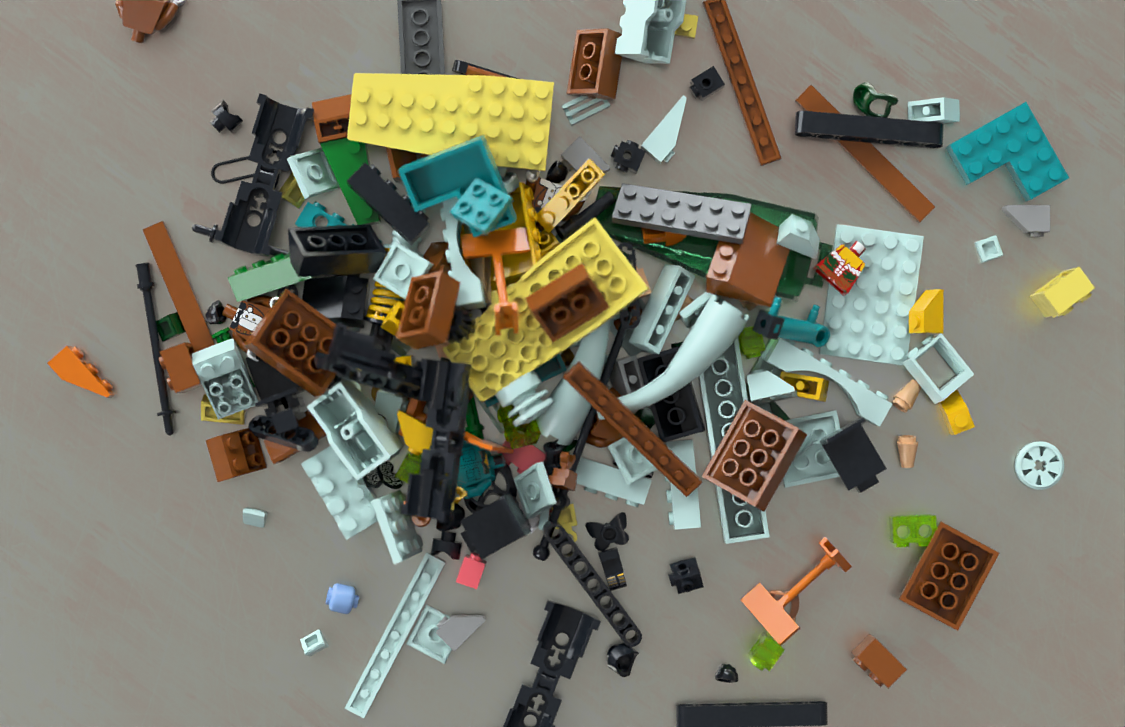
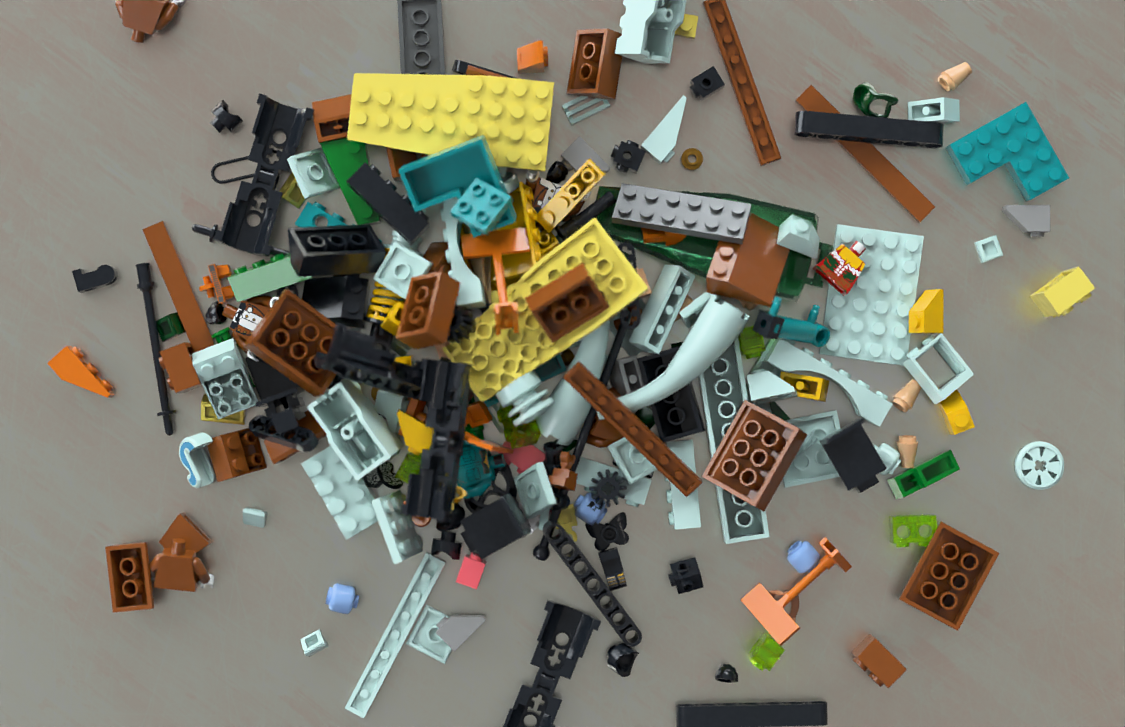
(96, 279): none -> black leg
(129, 577): none -> dark orange slope
(179, 569): none -> dark orange torso
(184, 528): none -> dark orange torso
(195, 459): none -> light aqua animal
(217, 274): none -> orange hips
(477, 414): none -> orange plate
(532, 58): none -> orange slope
(588, 509): none -> light blue head
(613, 493): none -> black gear
(688, 165): none -> pearl gold plate
(803, 556): none -> light blue head
(889, 457): none -> light aqua head
(923, 474): none -> green slope
(955, 76): none -> light nougat cone

